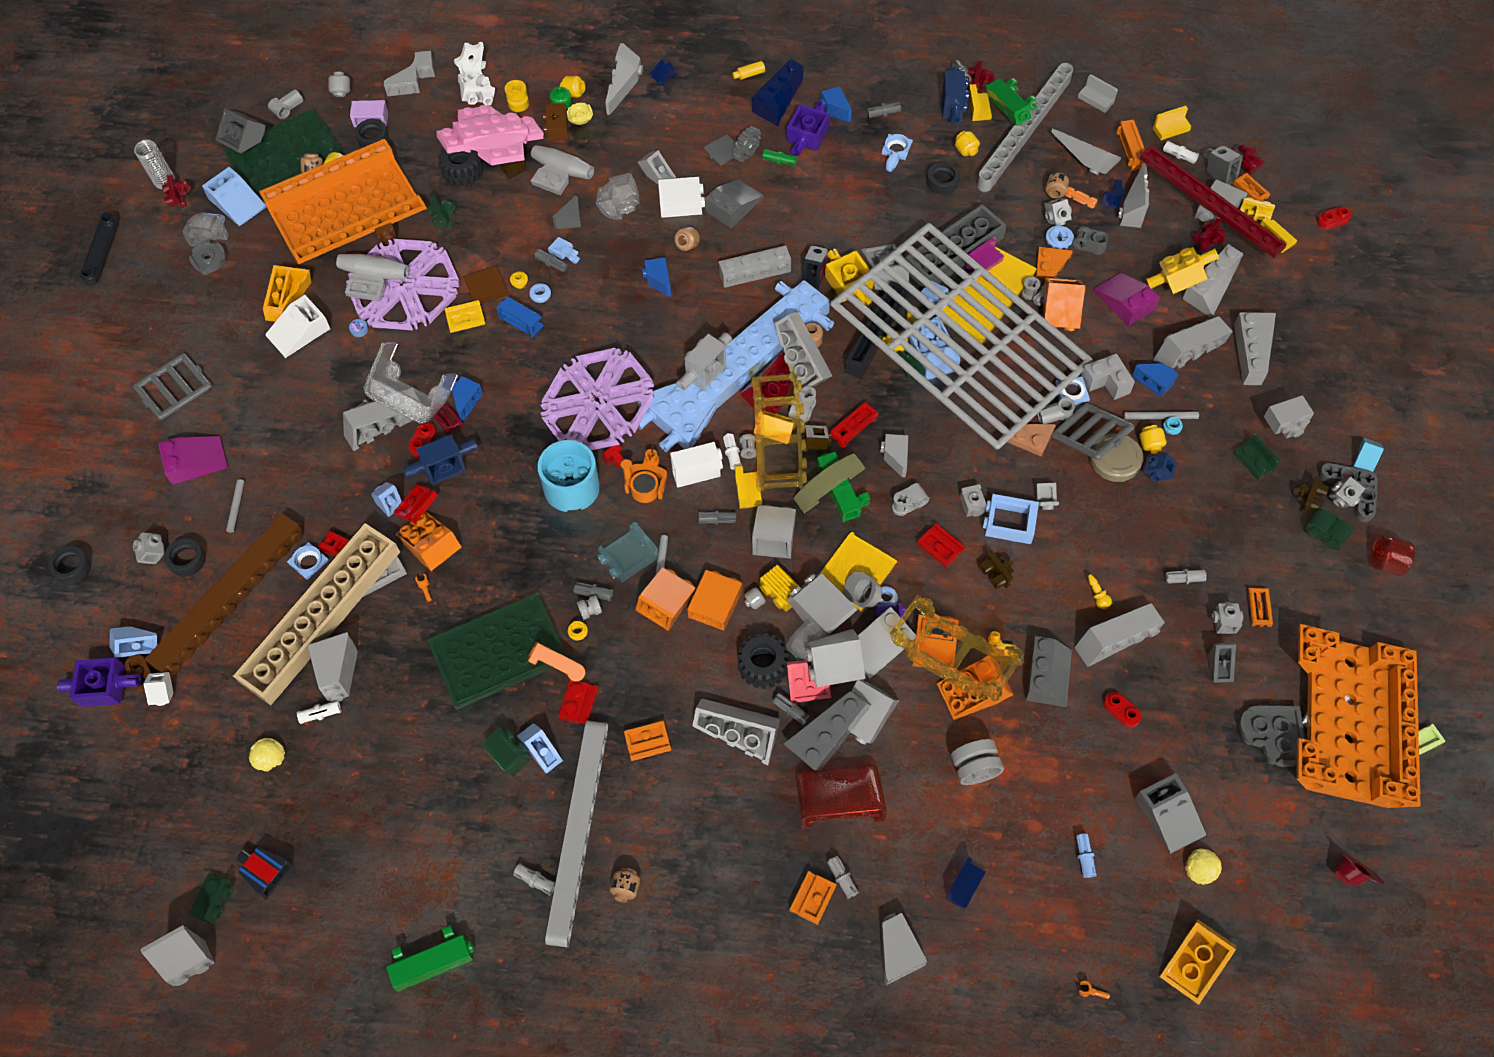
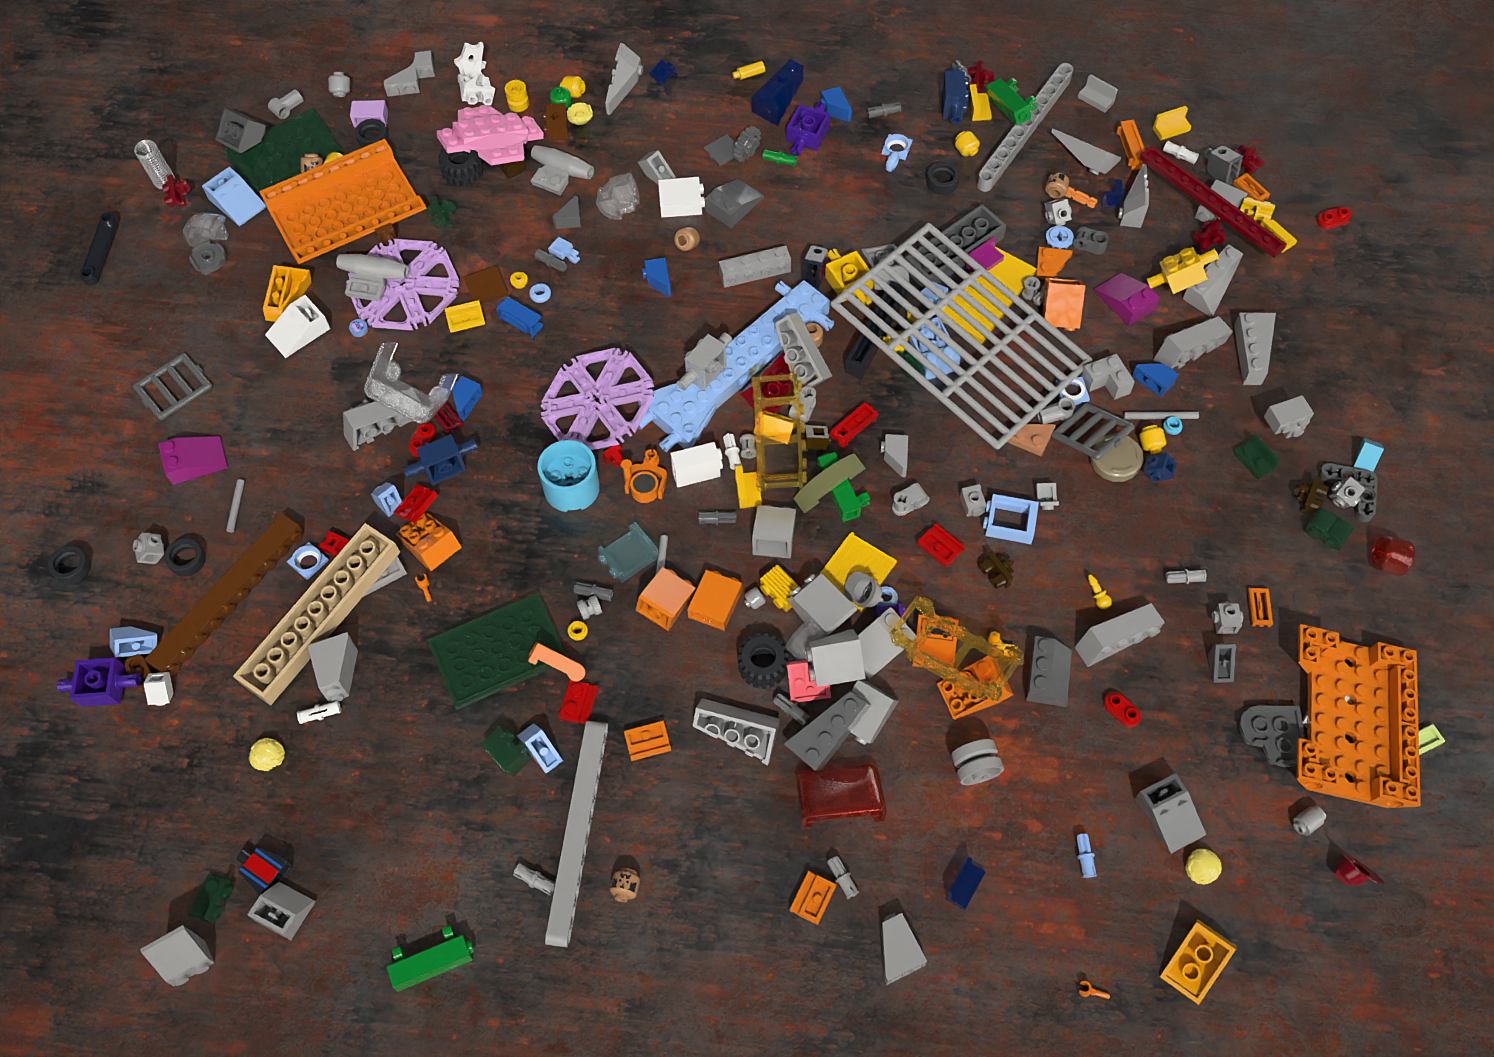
(281, 909): none -> light grey slope
(1309, 820): none -> light grey brick

